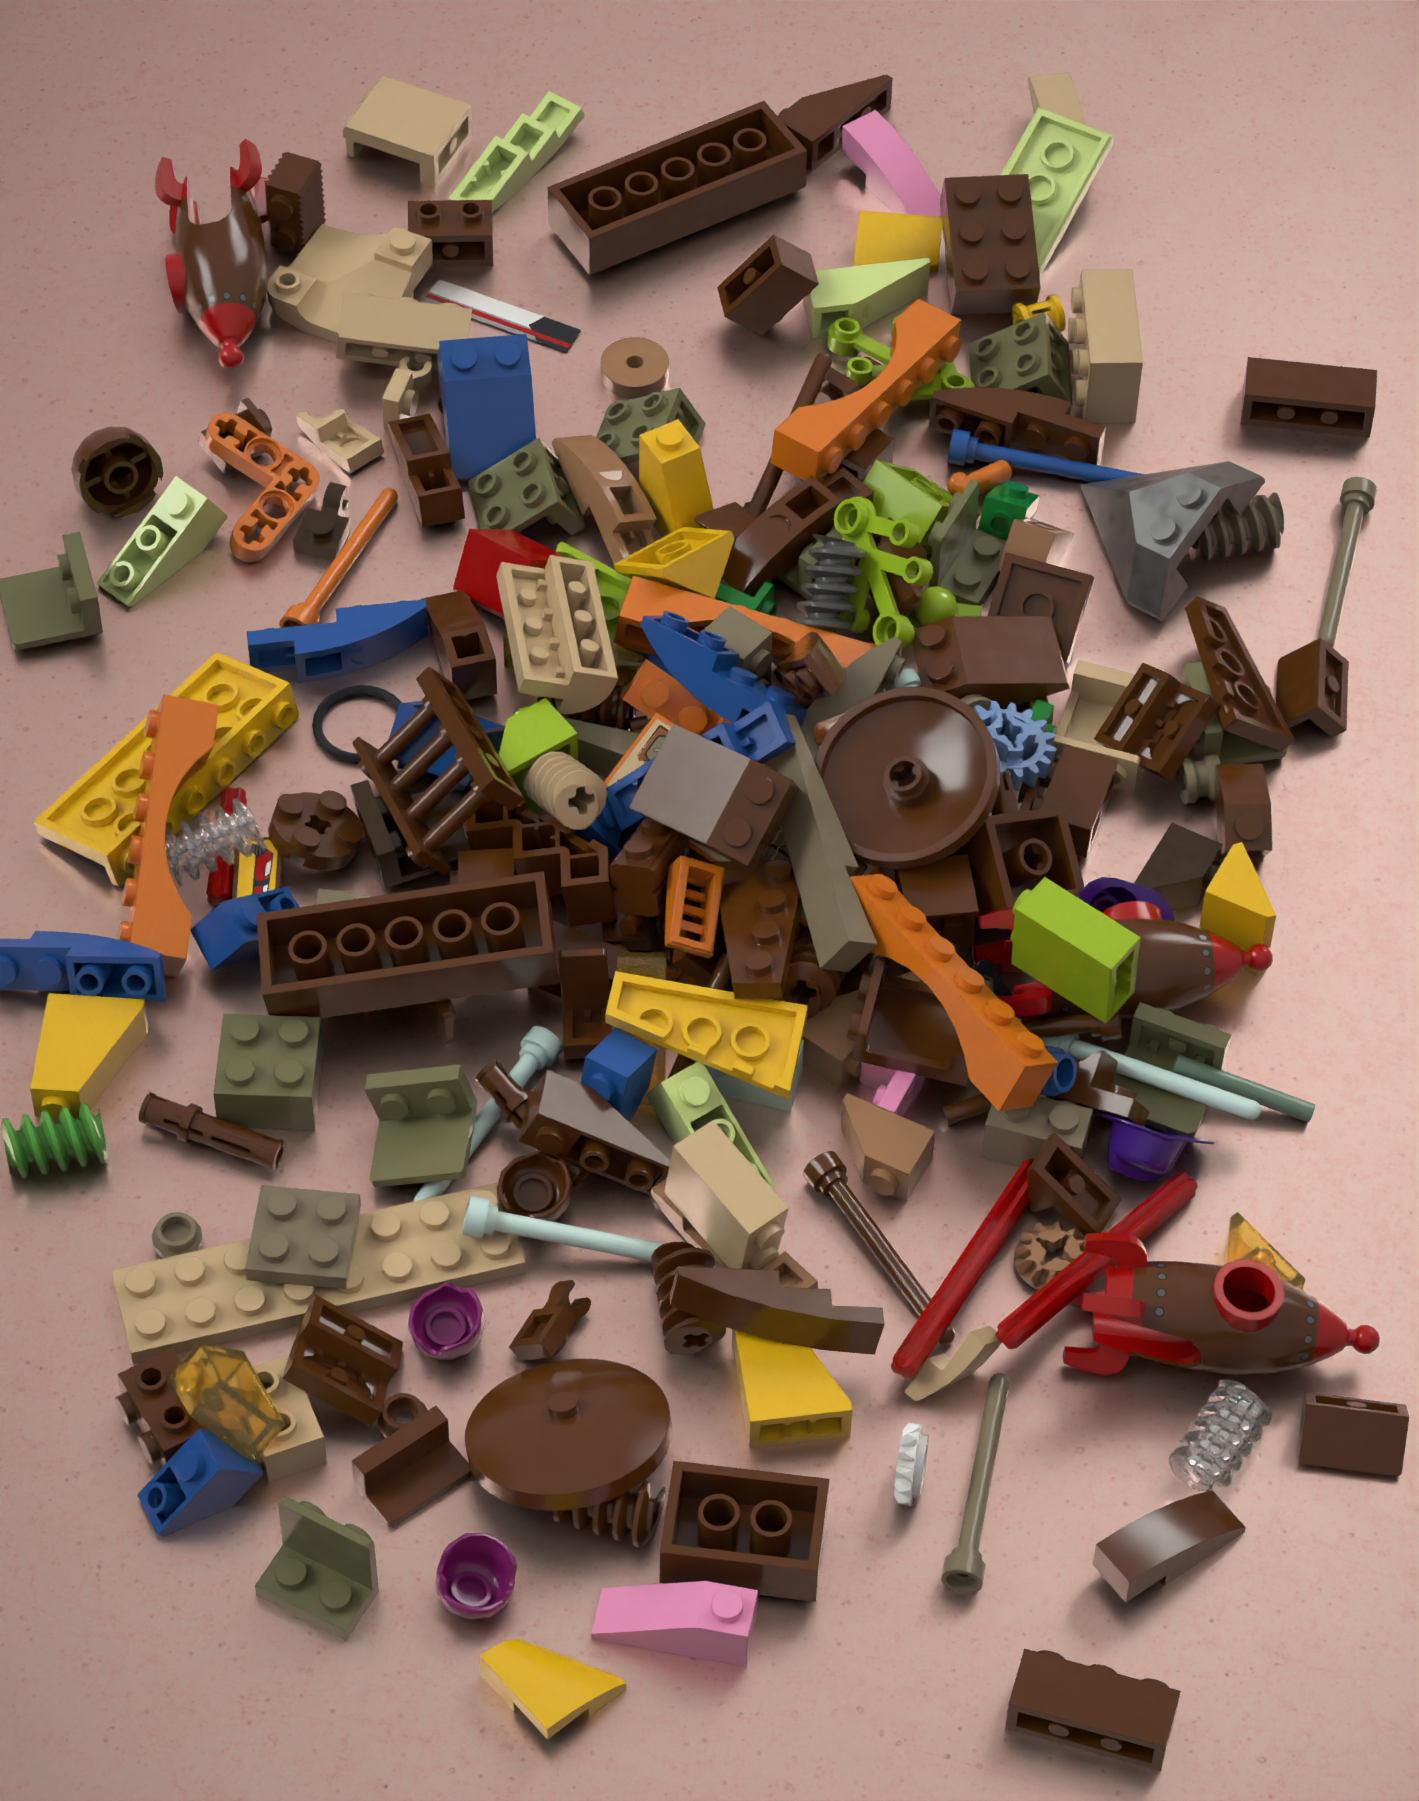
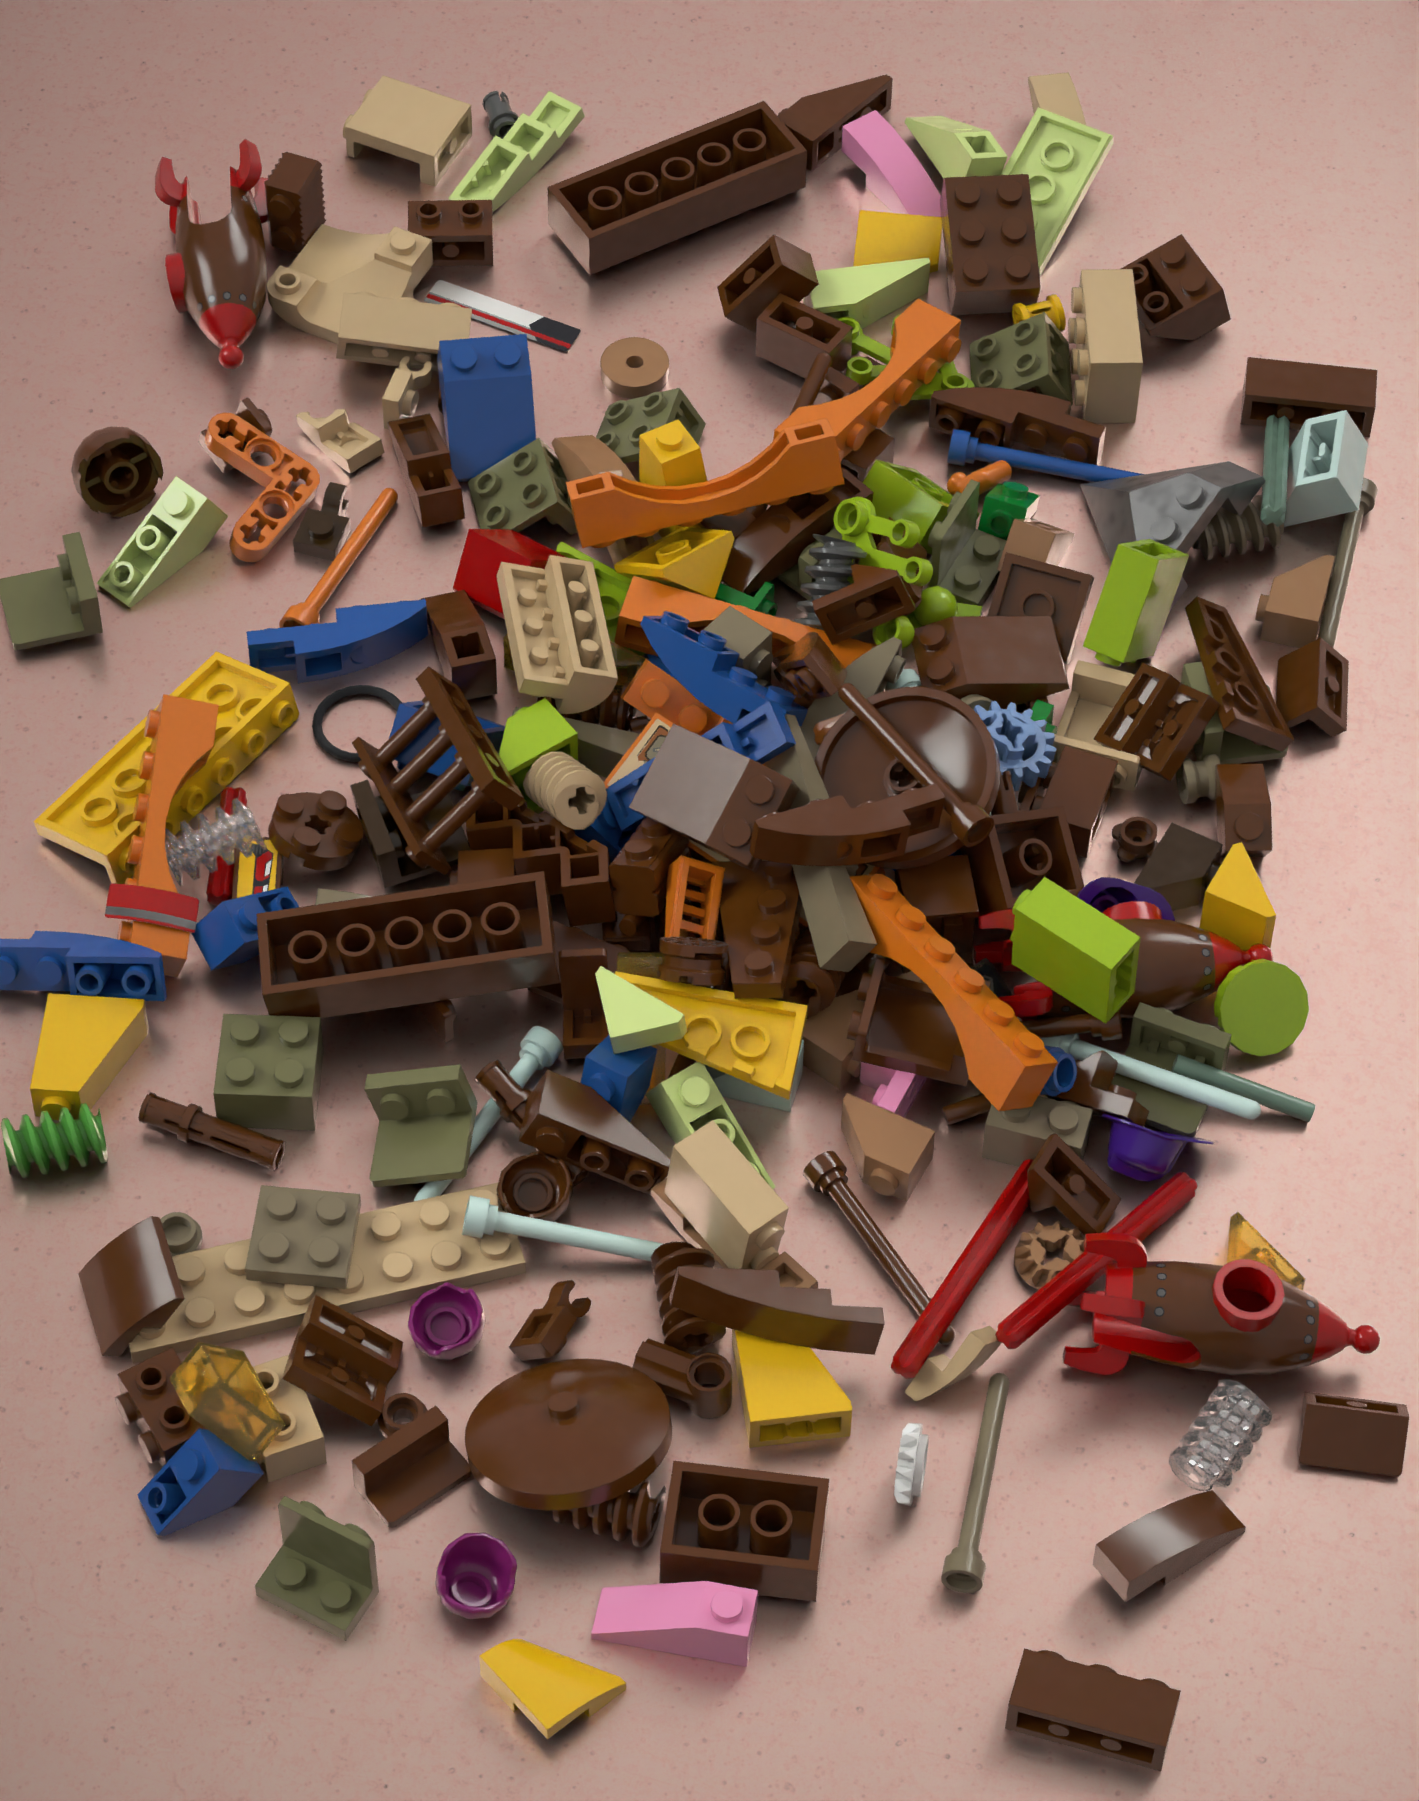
(131, 1286): none -> reddish brown slope
(152, 906): none -> red sticker
(499, 113): none -> dark grey pin
(635, 1016): none -> yellowish green slope
(683, 1375): none -> reddish brown piece
(692, 960): none -> reddish brown wheel
(794, 464): none -> orange arch
(795, 333): none -> reddish brown brick
(838, 835): none -> reddish brown slope
(867, 603): none -> reddish brown slope
(957, 147): none -> yellowish green slope
(969, 821): none -> reddish brown piece
(1132, 830): none -> reddish brown plate
(1135, 601): none -> lime brick
(1177, 293): none -> reddish brown slope
(1261, 1007): none -> lime tile
(1275, 470): none -> sand green axle
(1296, 604): none -> medium nougat slope
(1325, 469): none -> light aqua slope

